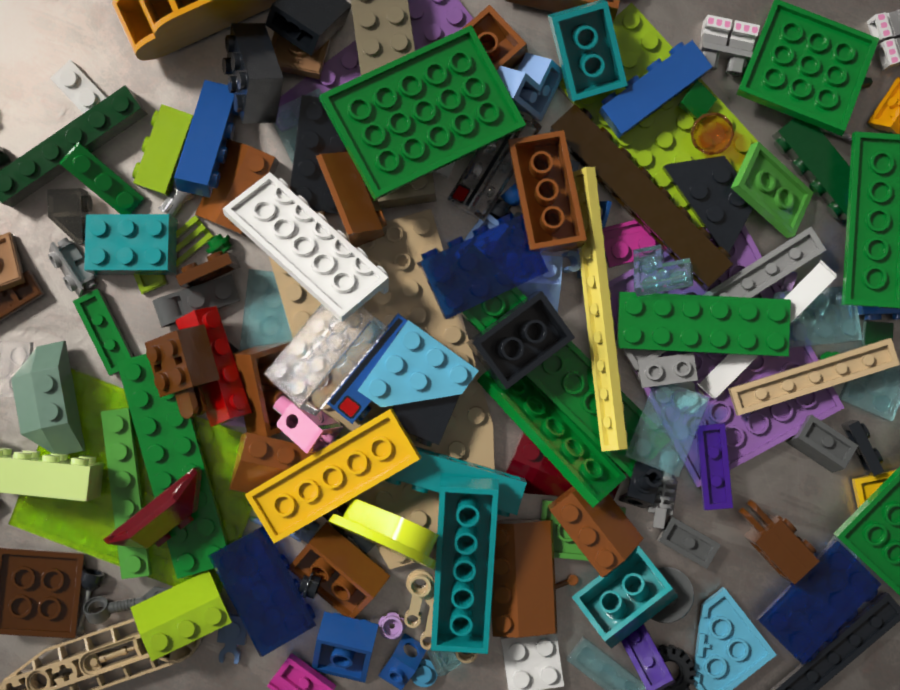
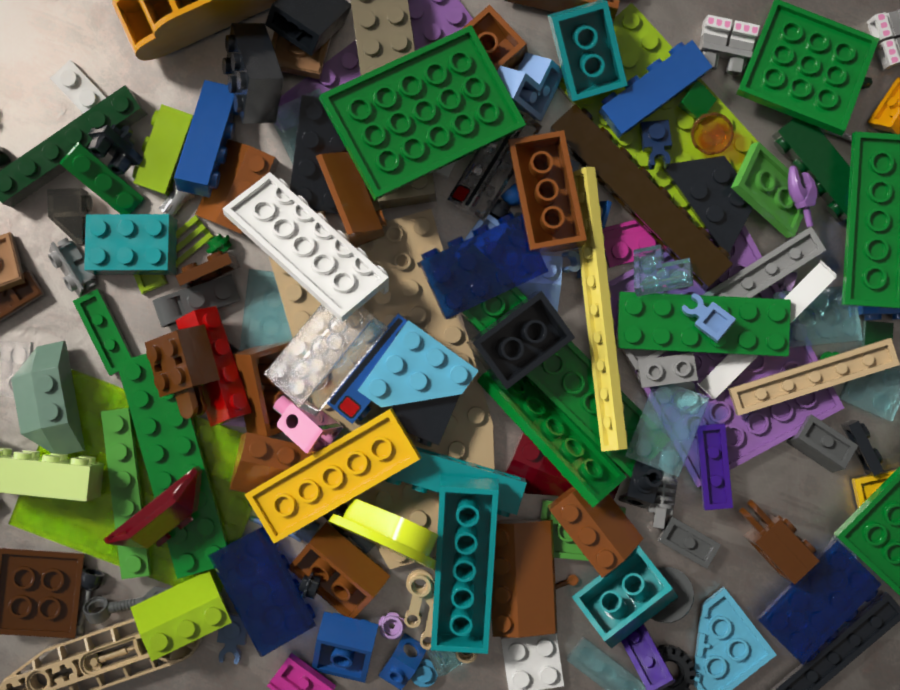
(118, 144): none -> black hips
(656, 139): none -> dark blue plate
(711, 320): none -> medium blue plate
(802, 192): none -> medium lavender hand

